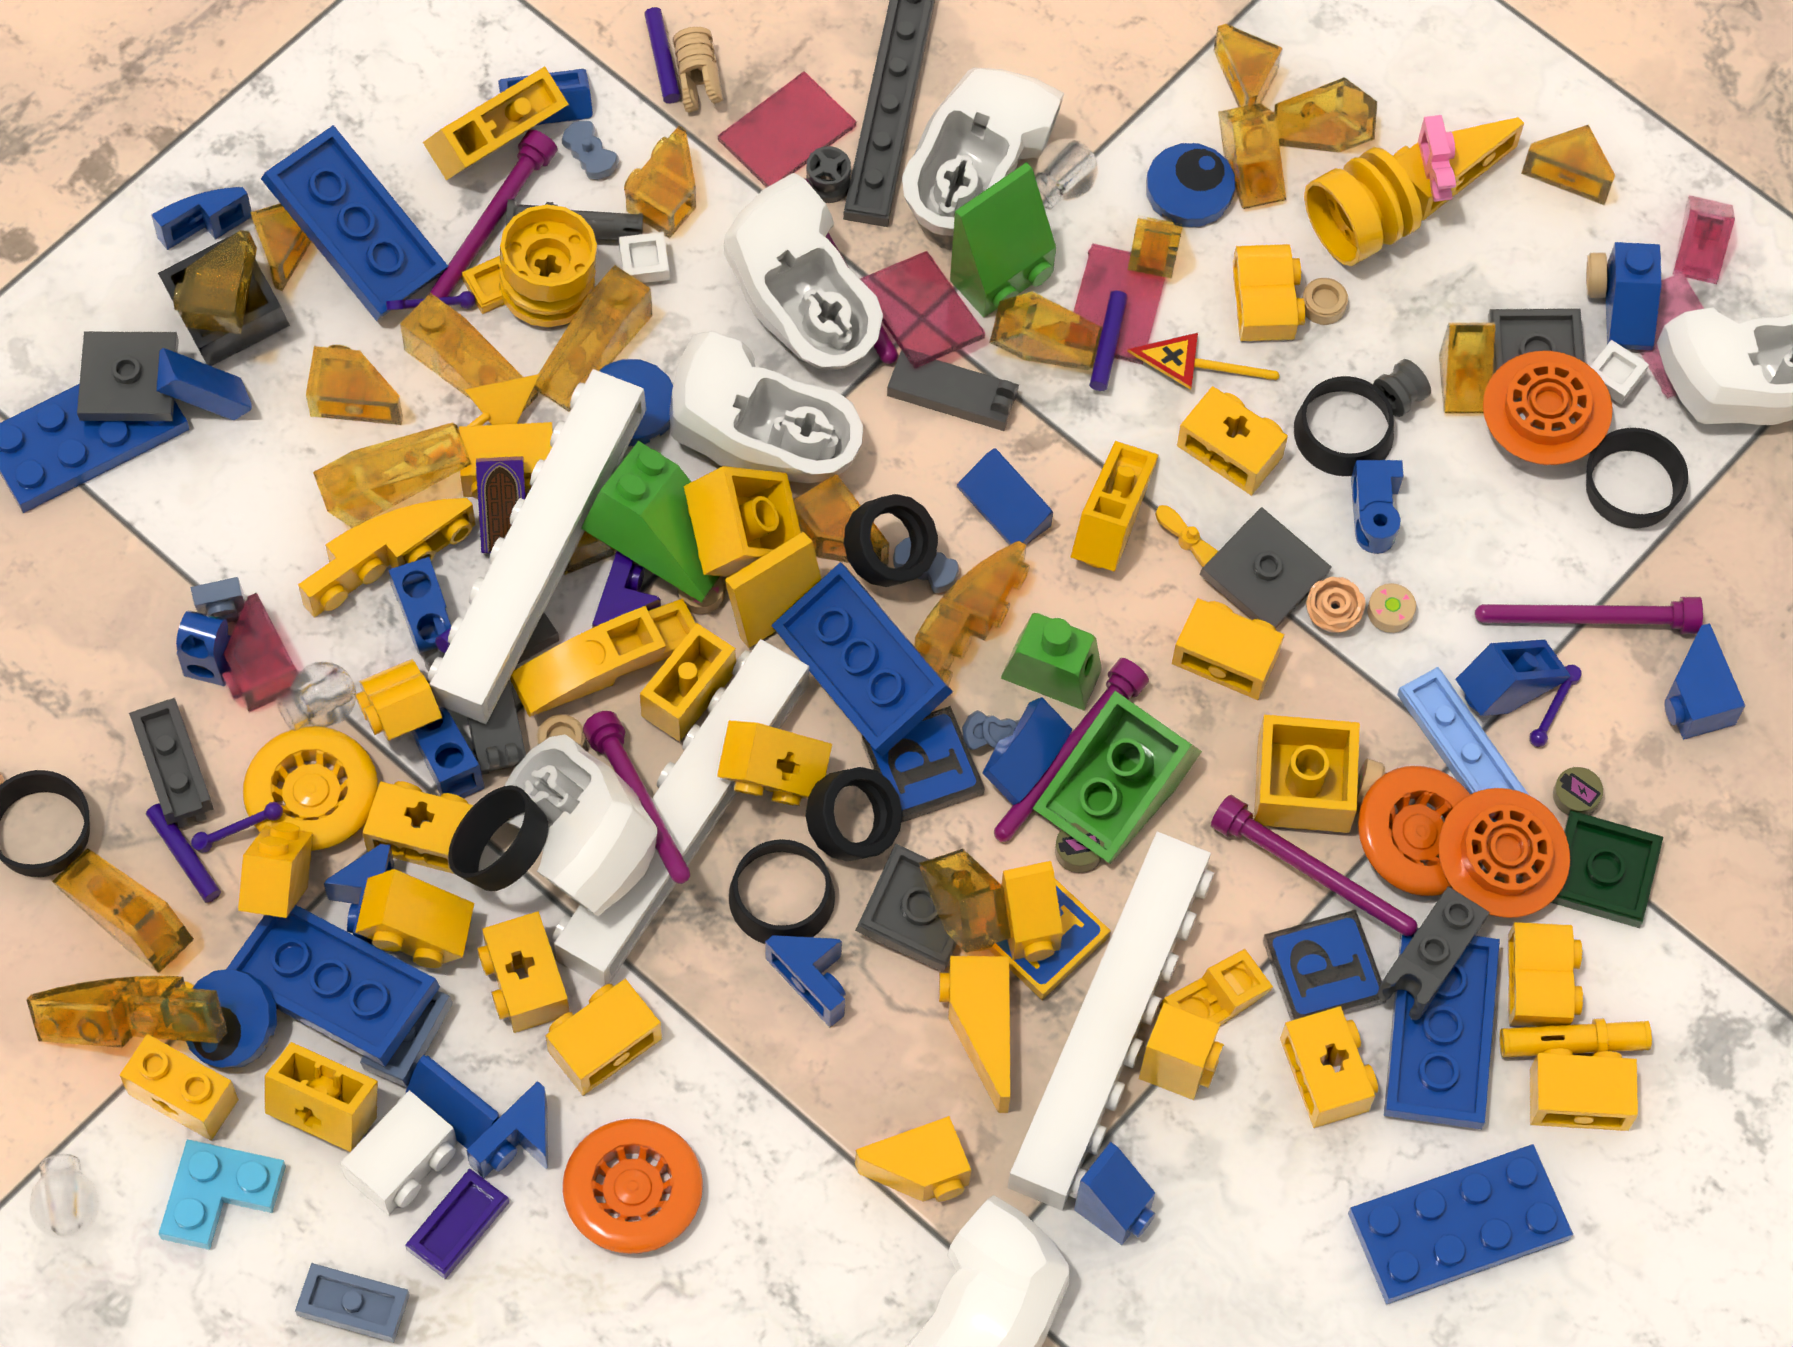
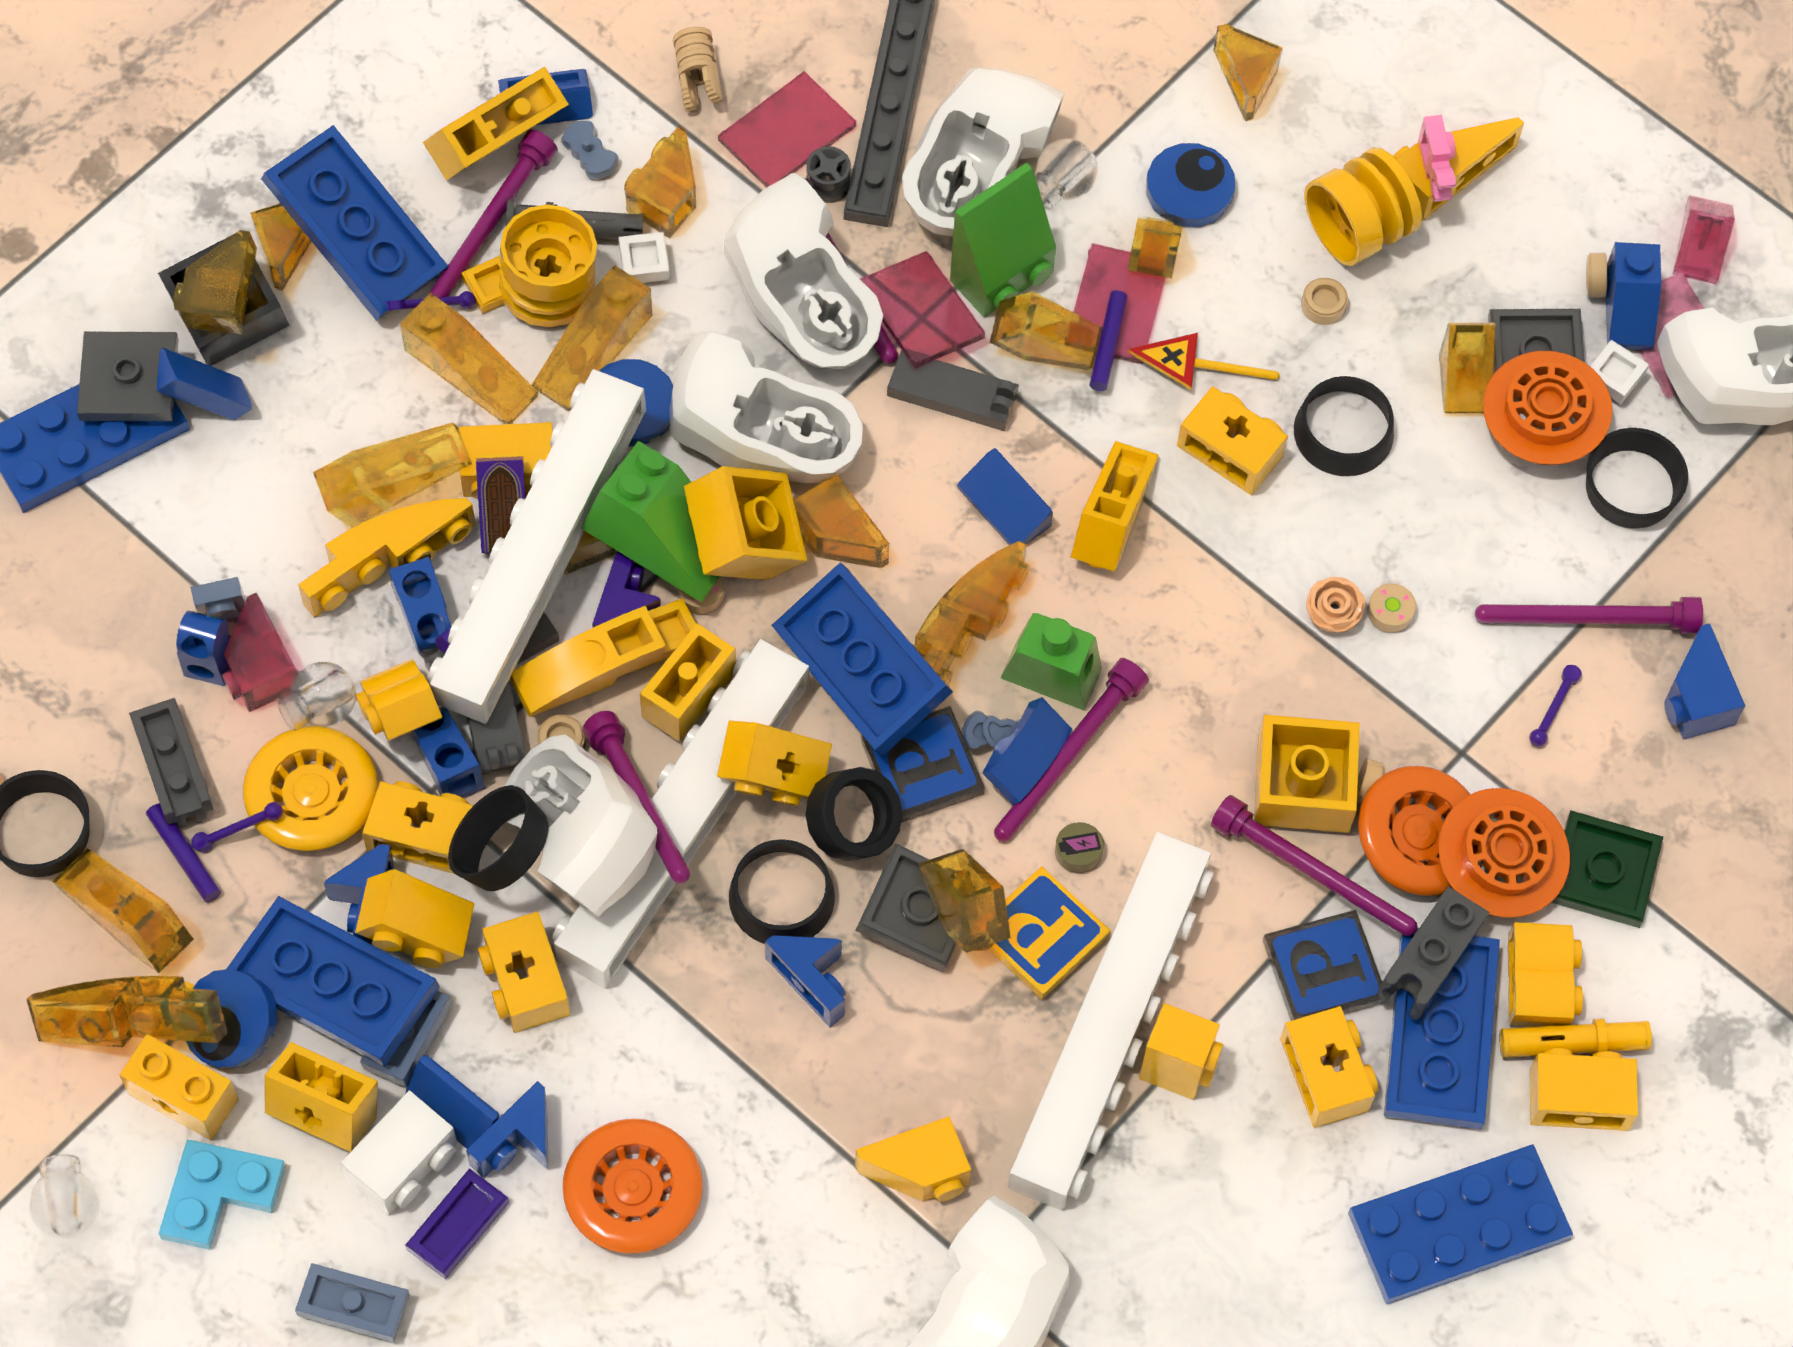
(214, 210): blue slope -> none
(275, 870): yellow brick -> none
(350, 388): clear yellow slope -> none
(502, 400): yellow piece -> none
(603, 1035): yellow brick -> none
(662, 55): dark purple piece -> none
(771, 587): yellow tile -> none
(921, 533): black tyre -> none
(941, 574): sand blue piece -> none
(981, 1018): yellow slope -> none
(1032, 911): yellow slope -> none
(1115, 1196): blue slope -> none
(1116, 777): bright green slope -> none
(1188, 536): yellow piece -> none
(1223, 989): yellow slope -> none
(1228, 648): yellow brick -> none
(1253, 153): clear yellow slope -> none
(1265, 569): dark grey plate -> none
(1266, 292): yellow brick -> none
(1327, 118): clear yellow slope -> none
(1373, 509): blue leg -> none
(1404, 386): dark grey wheel -> none
(1456, 734): light blue tile -> none
(1510, 676): blue slope -> none
(1572, 164): clear yellow slope -> none
(1578, 791): olive tile -> none

